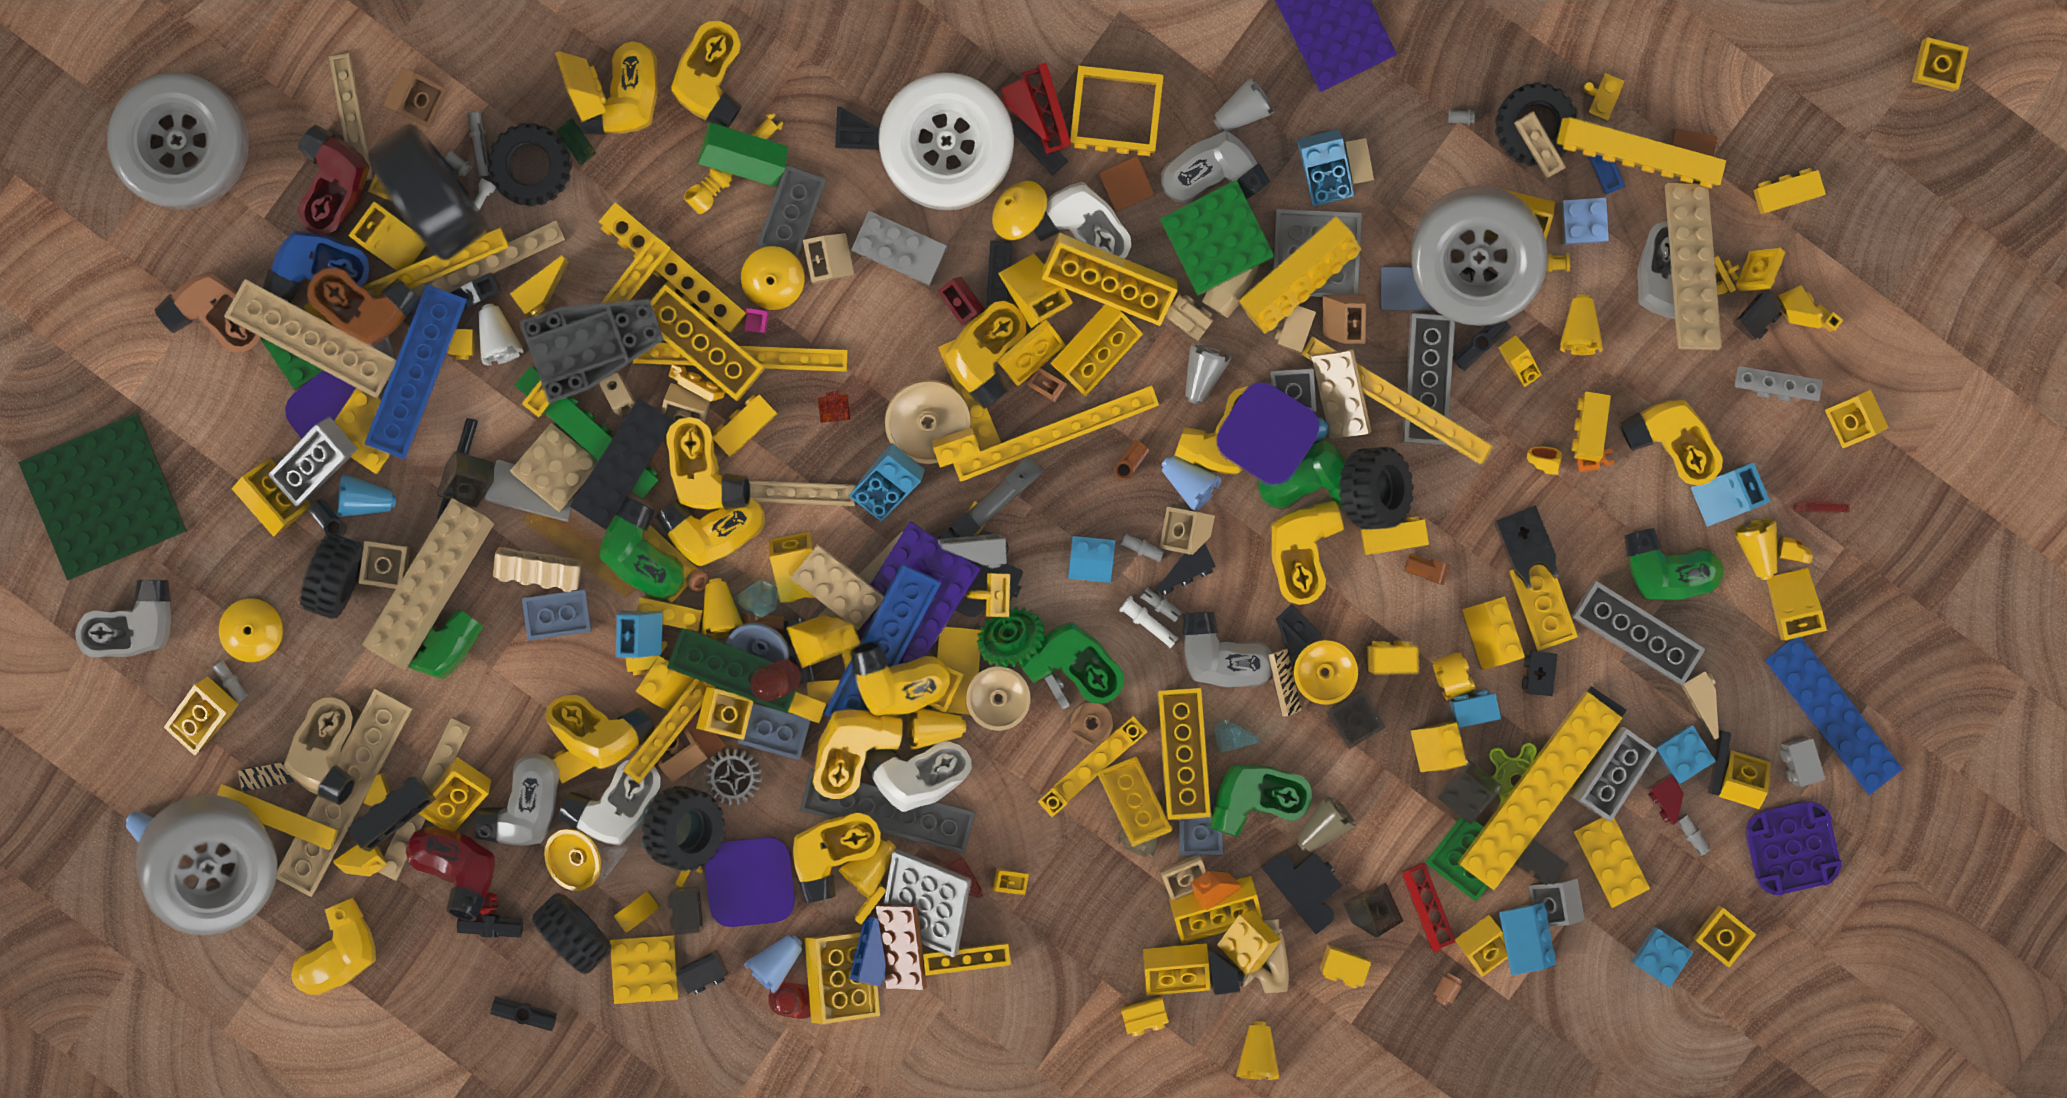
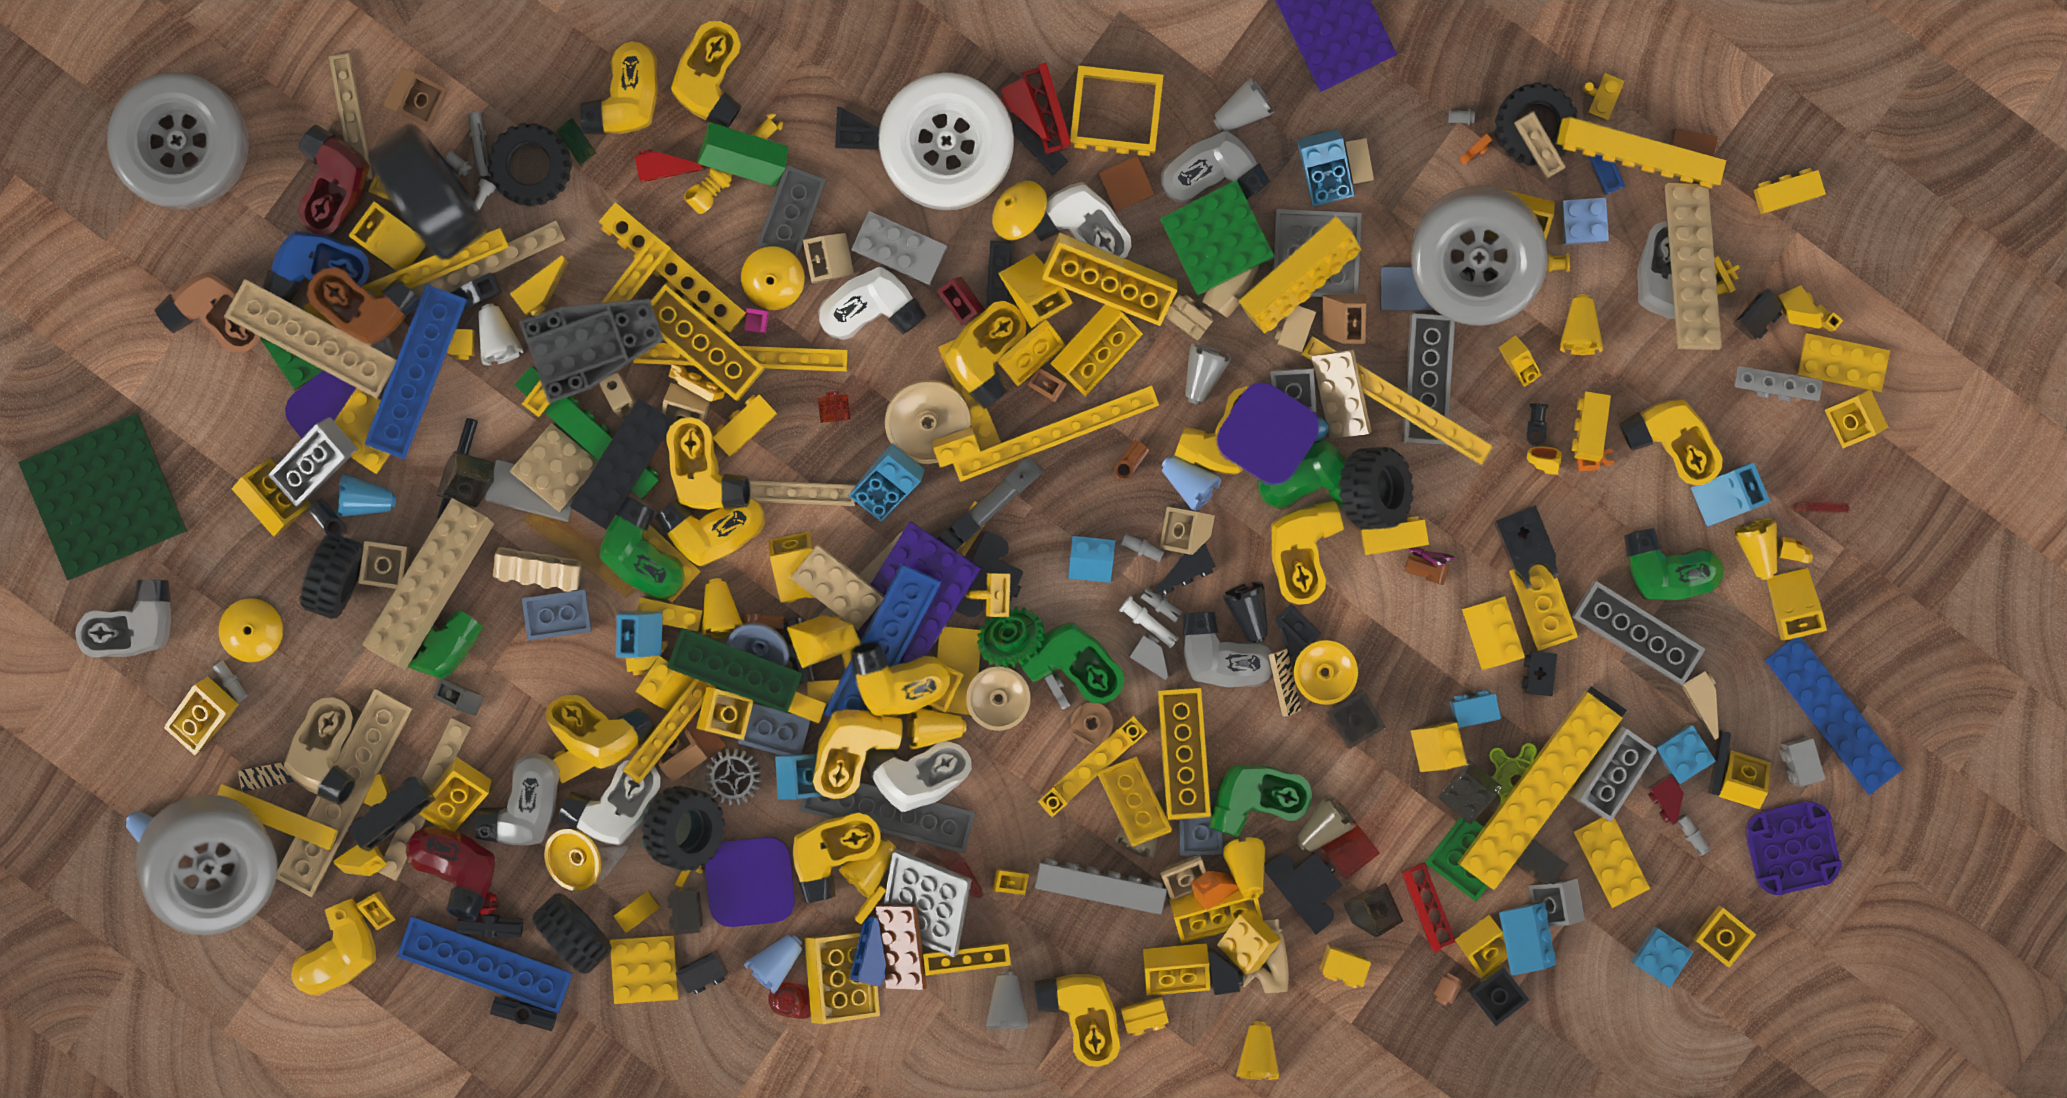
(376, 910): none -> yellow slope
(458, 697): none -> dark grey slope
(484, 964): none -> blue plate
(582, 85): yellow slope -> none
(657, 166): none -> red slope
(697, 580): nougat tile -> none
(758, 598): clear light blue slope -> none
(775, 680): clear red piece -> none
(796, 776): none -> dark azure slope
(865, 300): none -> white piece
(984, 549): light grey slope -> none
(1007, 1004): none -> light grey cone
(1089, 1012): none -> yellow piece
(1101, 887): none -> light grey brick
(1150, 655): none -> light grey slope
(1232, 736): clear light blue slope -> none
(1247, 865): none -> yellow cone
(1249, 609): none -> black cone
(1351, 851): none -> clear red slope
(1395, 658): yellow brick -> none
(1434, 557): none -> magenta piece
(1453, 675): yellow brick -> none
(1470, 352): black piece -> none
(1481, 147): none -> orange plate
(1498, 995): none -> black brick
(1537, 422): none -> black connector
(1760, 269): yellow plate -> none
(1843, 362): none -> yellow plate
(1940, 64): yellow brick -> none

